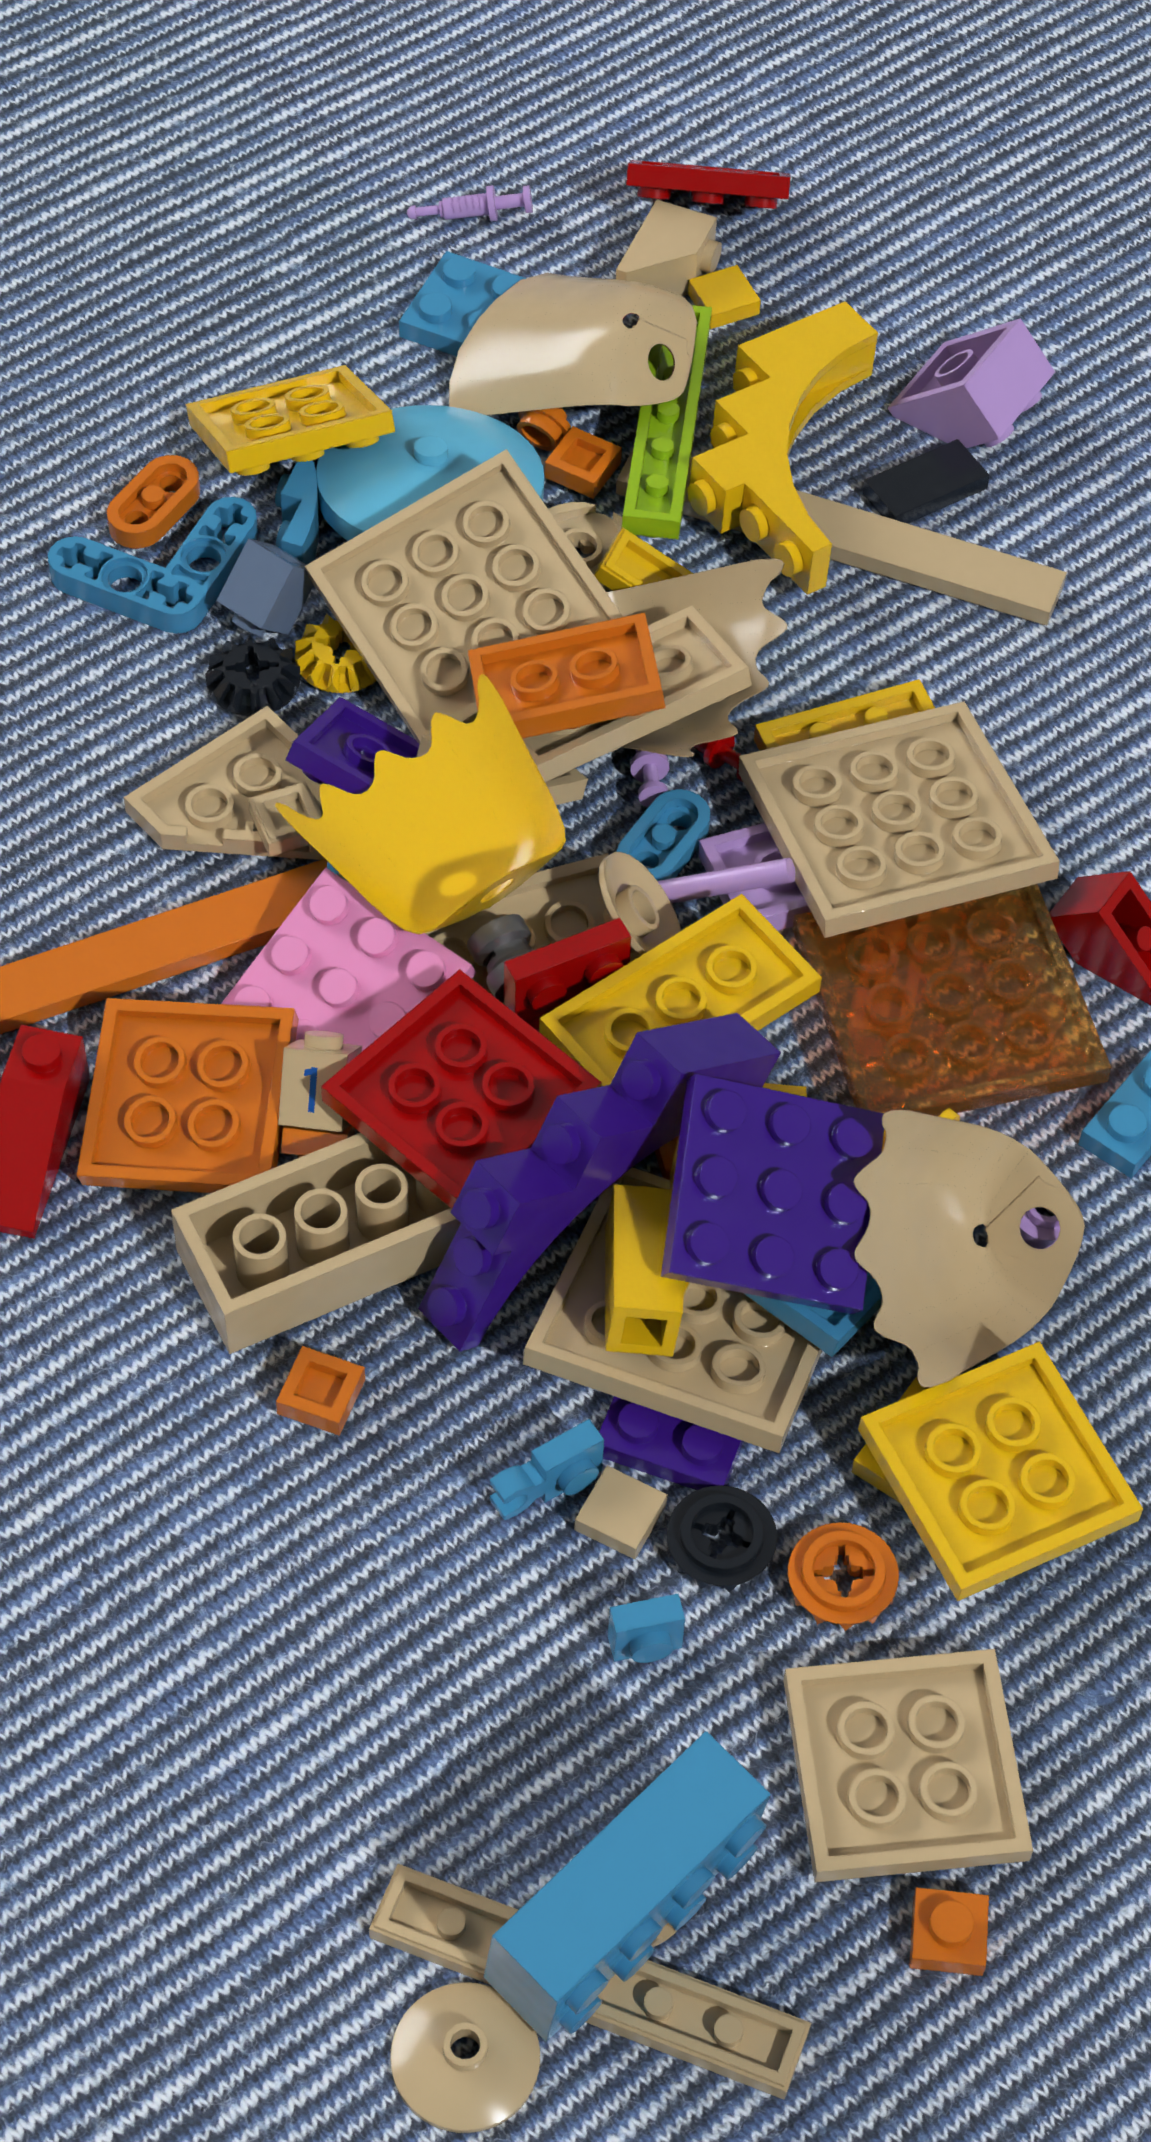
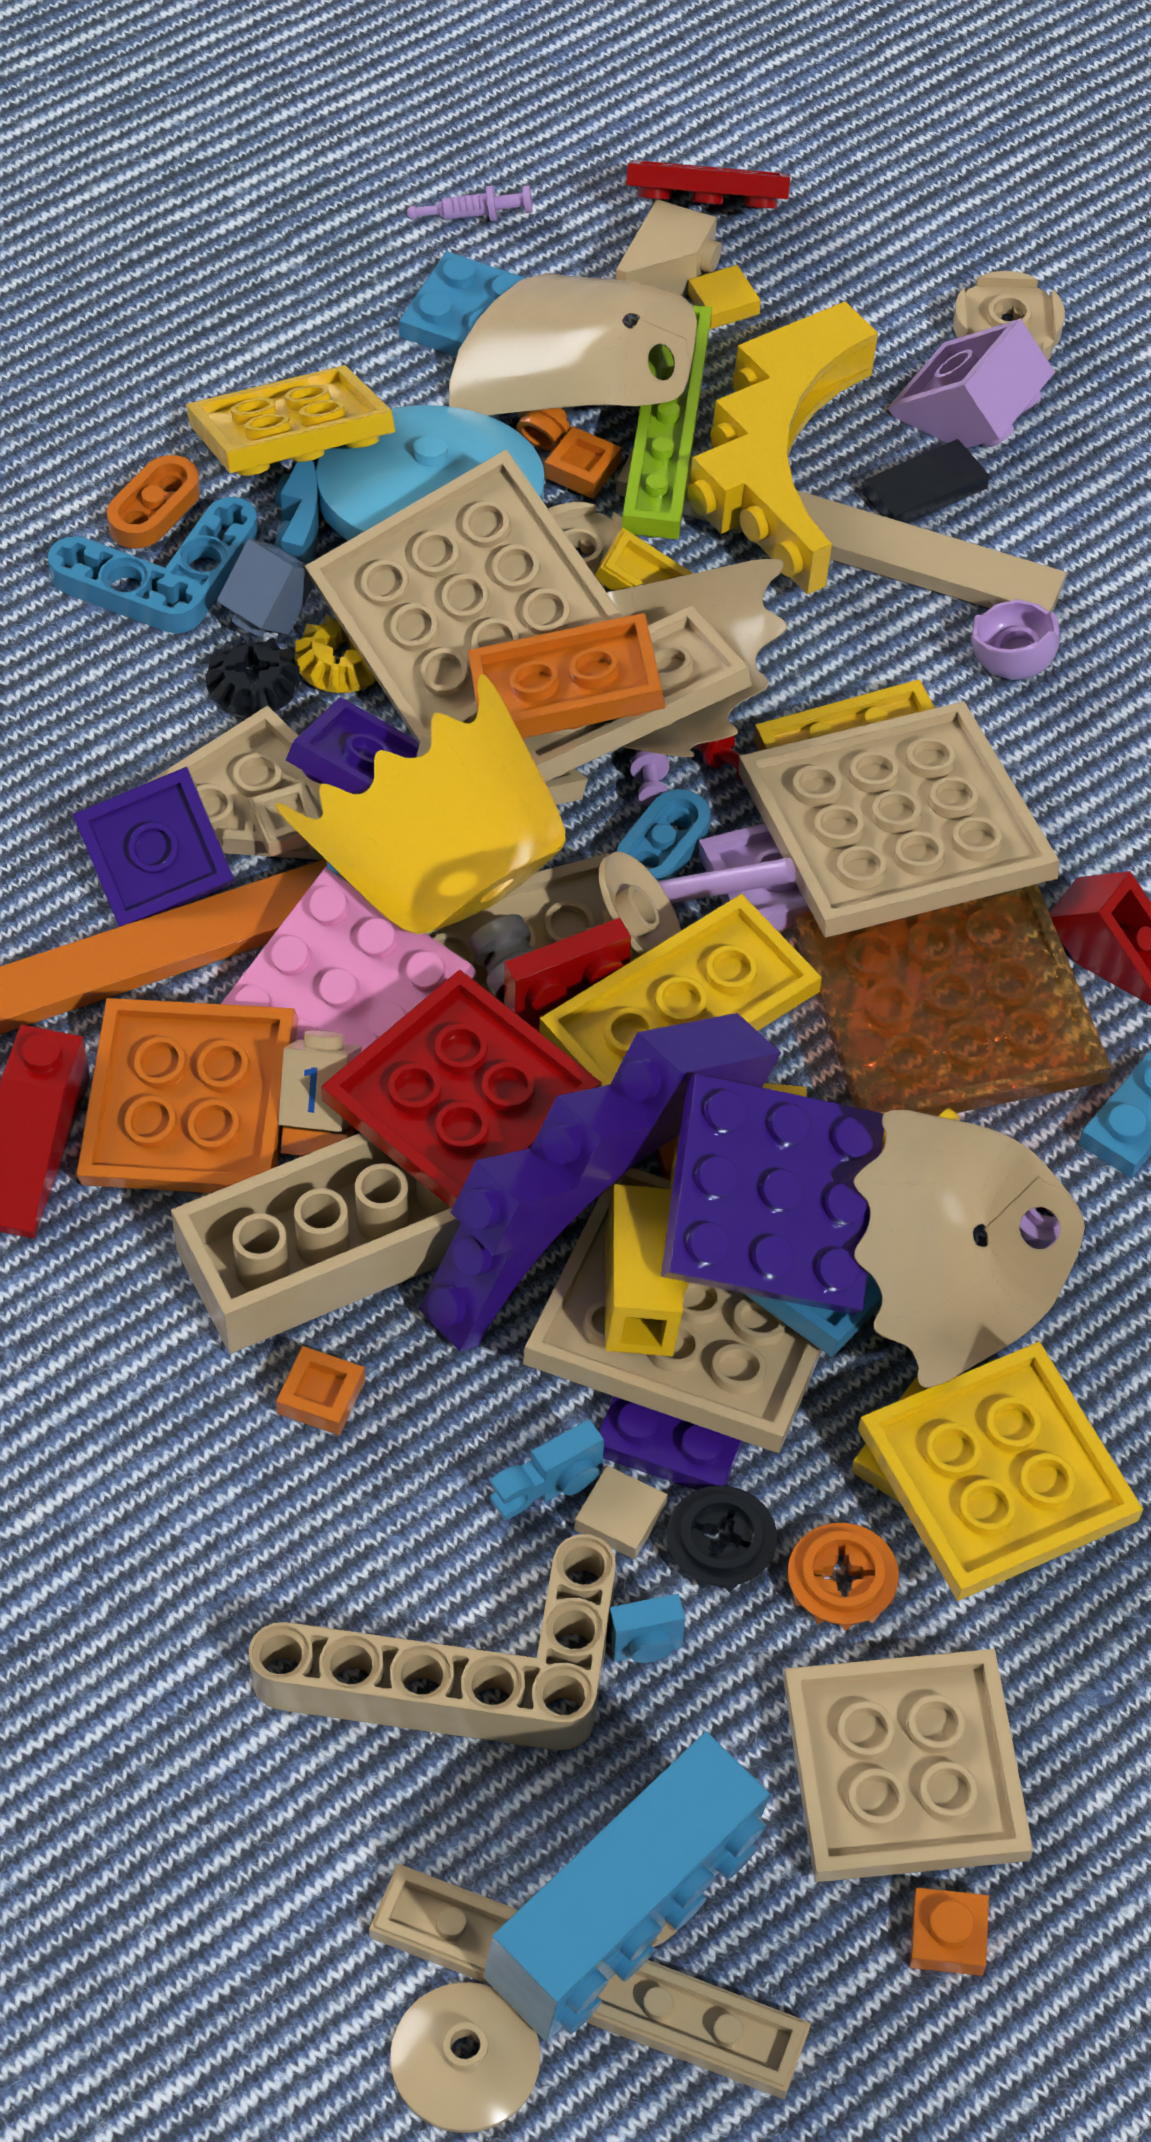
(154, 847): none -> dark purple plate
(457, 1670): none -> tan beam
(1014, 295): none -> tan plate
(1016, 639): none -> lavender hair

